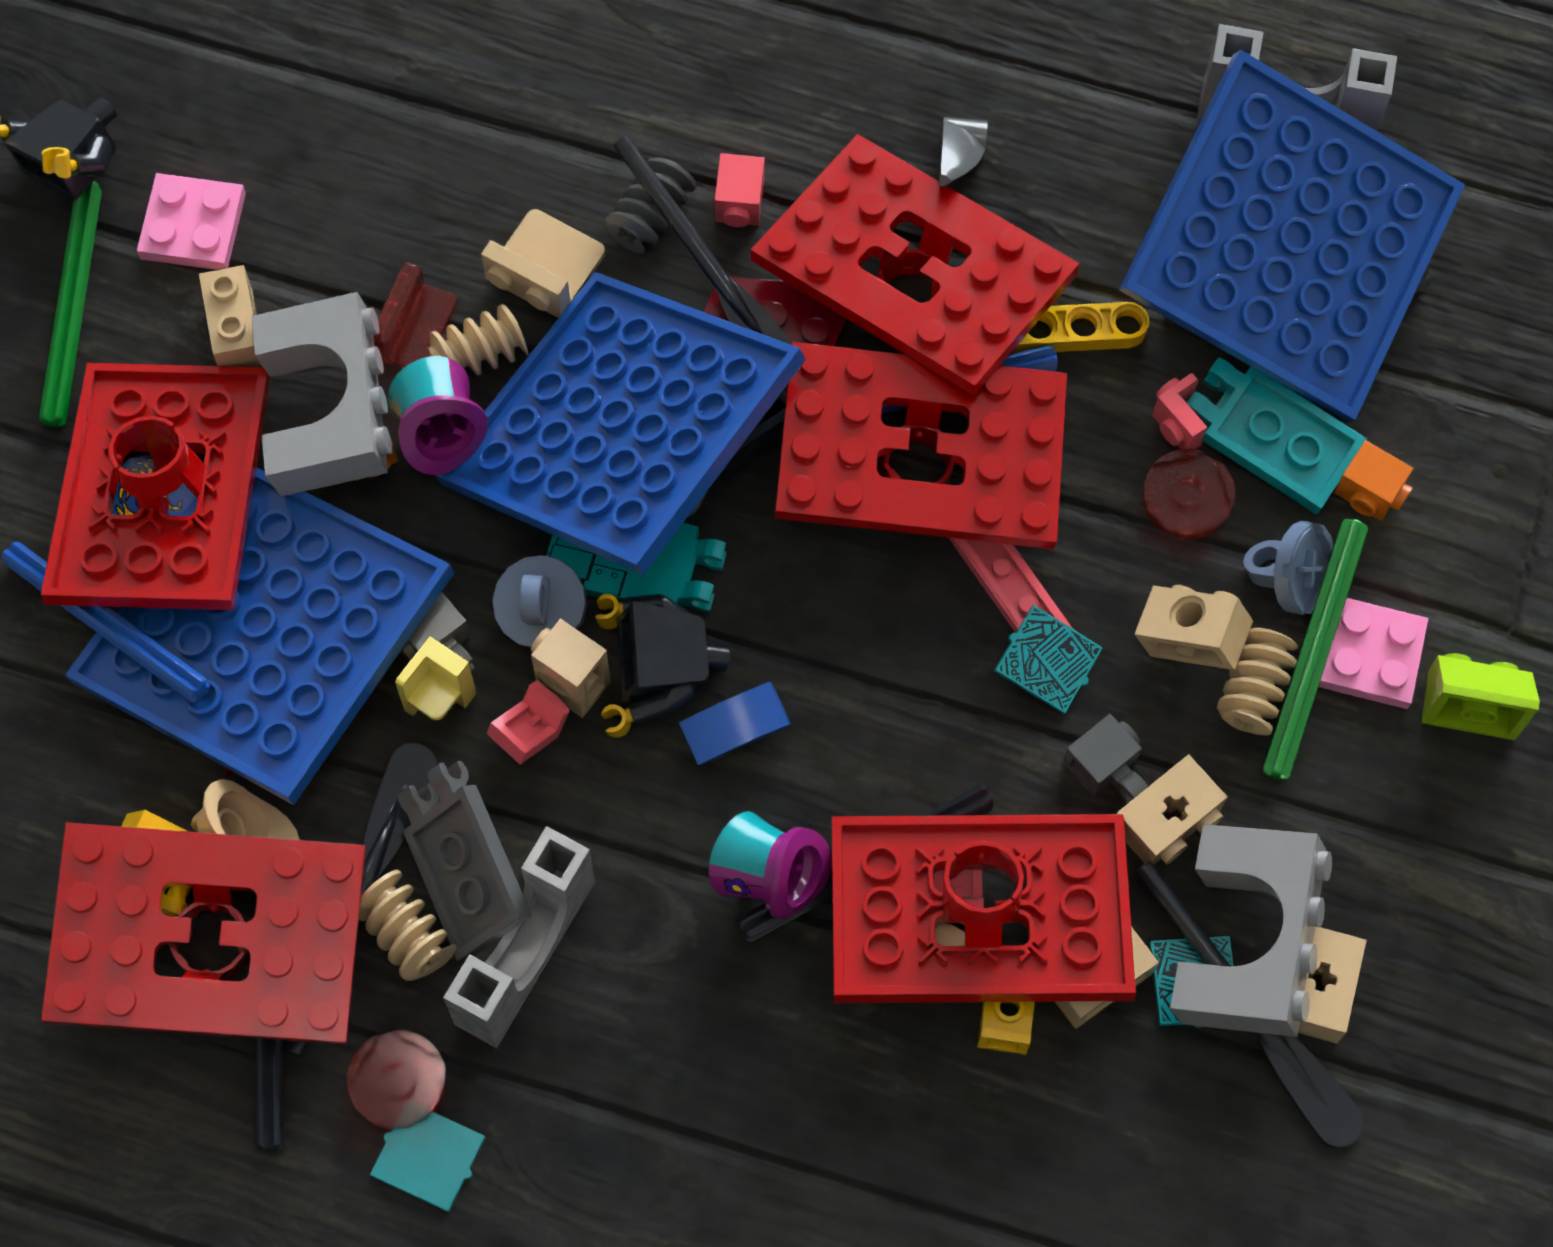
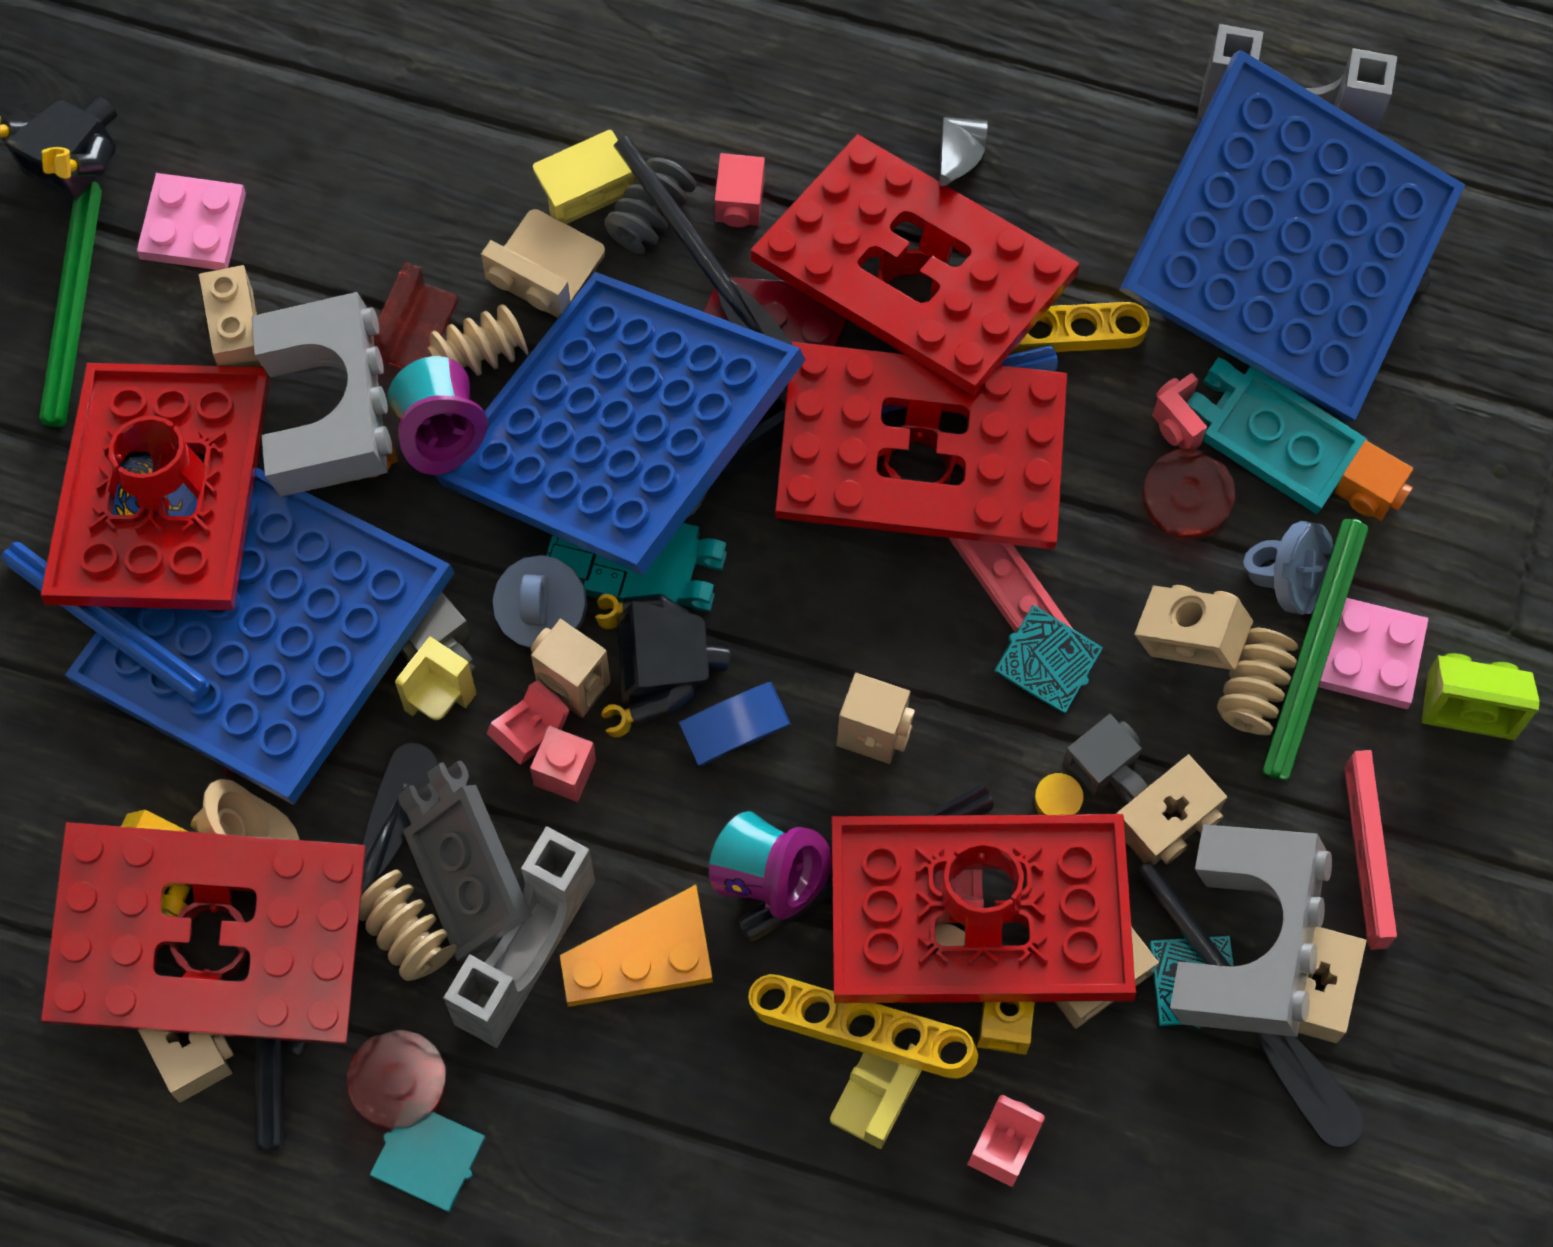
(190, 1067): none -> tan brick
(563, 763): none -> coral brick
(583, 177): none -> light yellow panel
(642, 955): none -> light orange wing
(874, 1098): none -> light yellow panel
(875, 718): none -> tan brick
(876, 1043): none -> yellow beam
(1006, 1140): none -> coral bracket
(1058, 795): none -> yellow tile
(1370, 850): none -> coral tile

